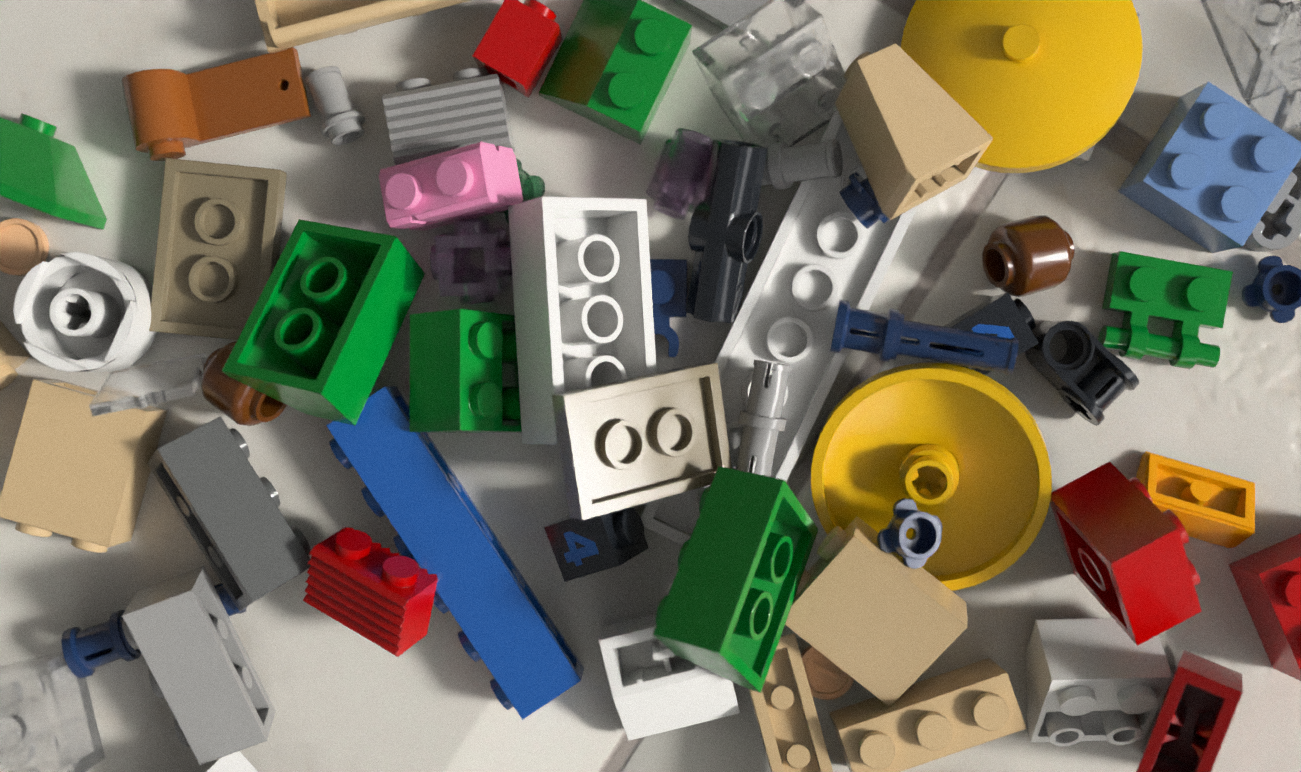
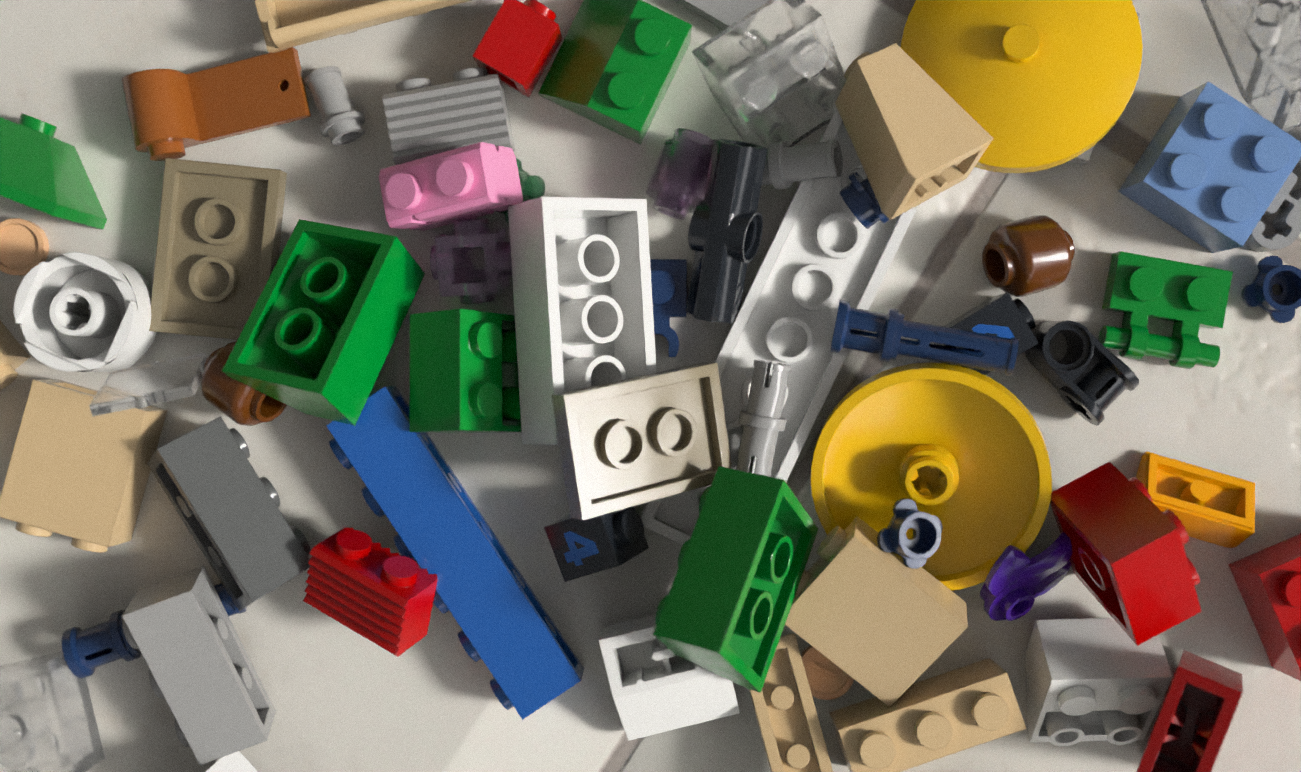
(1018, 580): none -> dark purple plate

